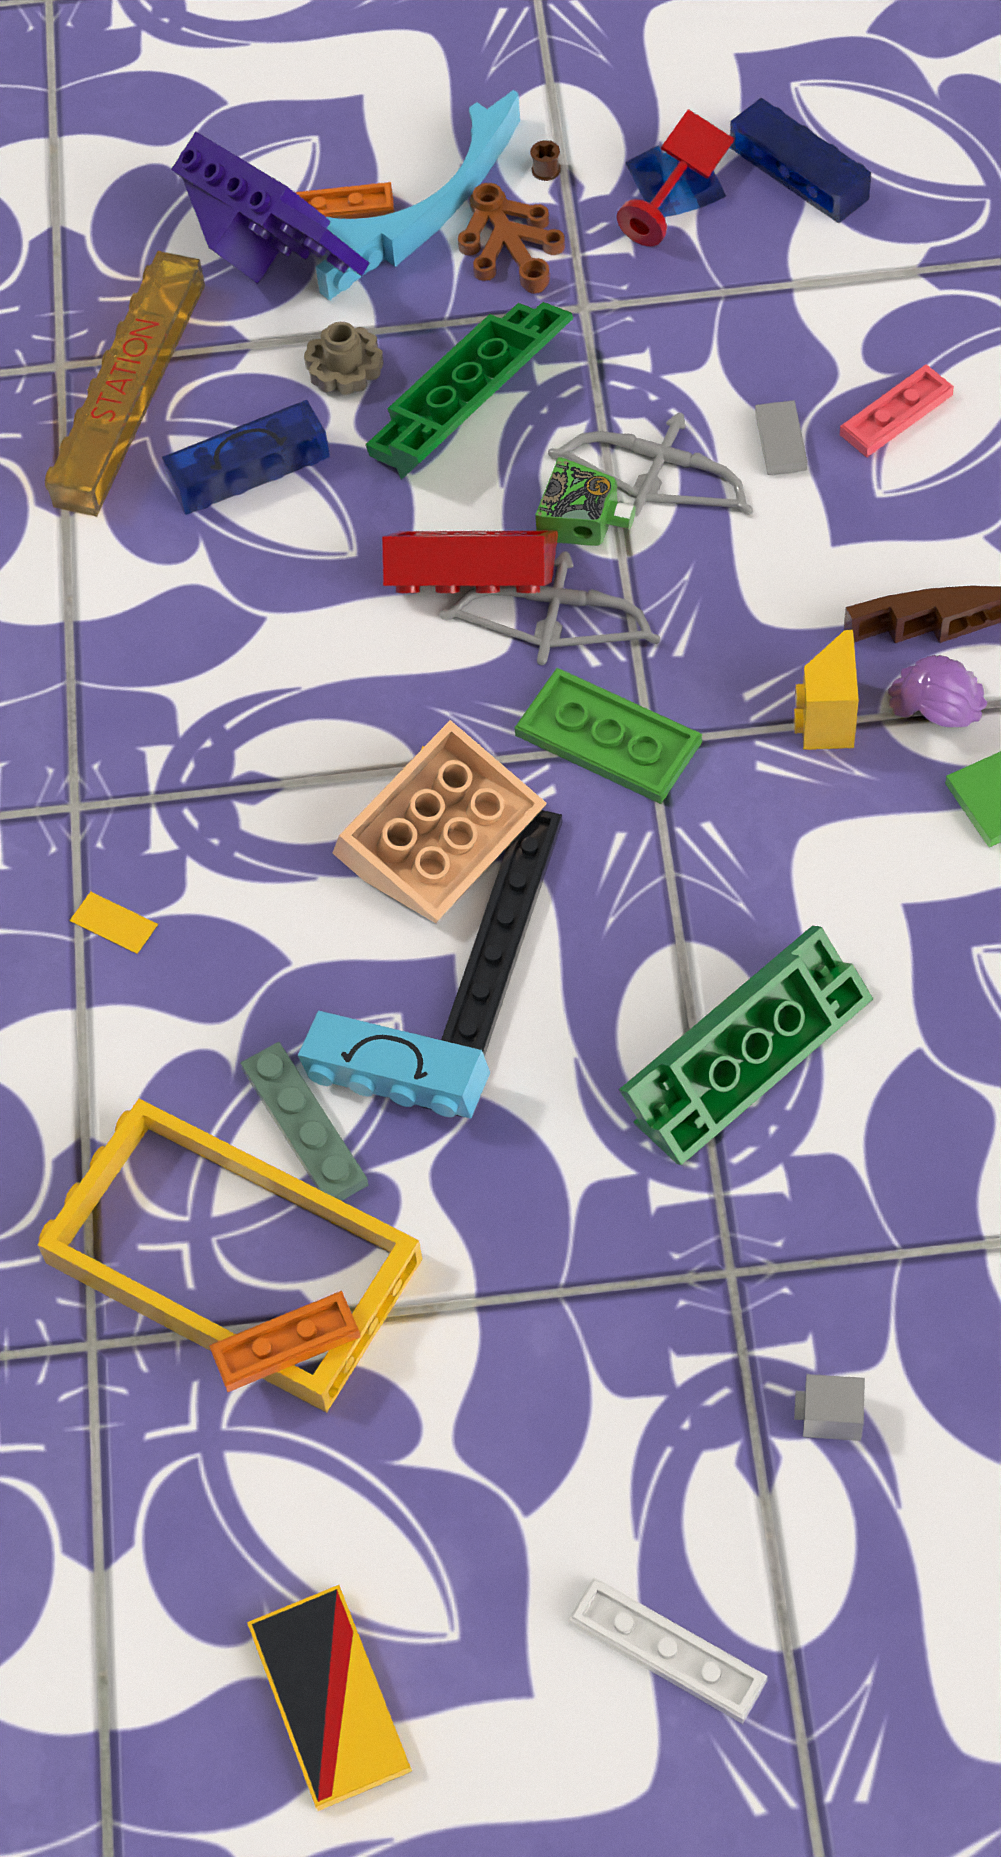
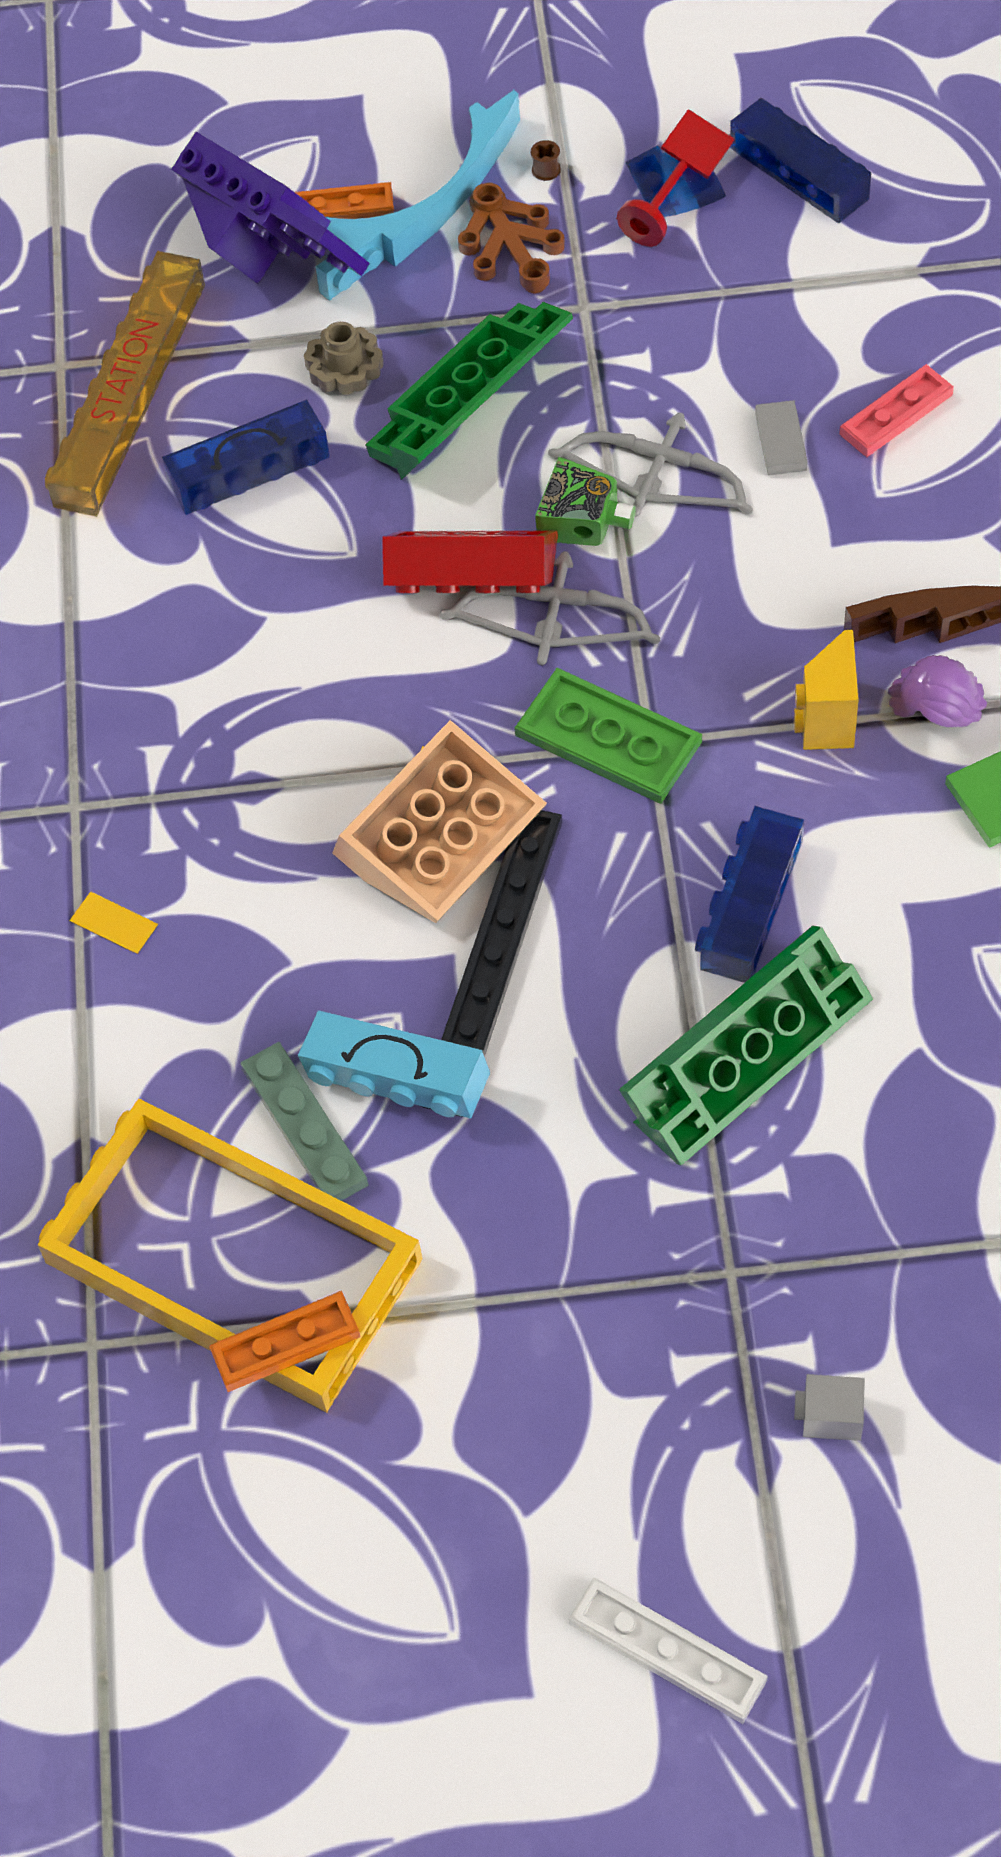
(329, 1697): tile -> none
(750, 895): none -> clear blue brick

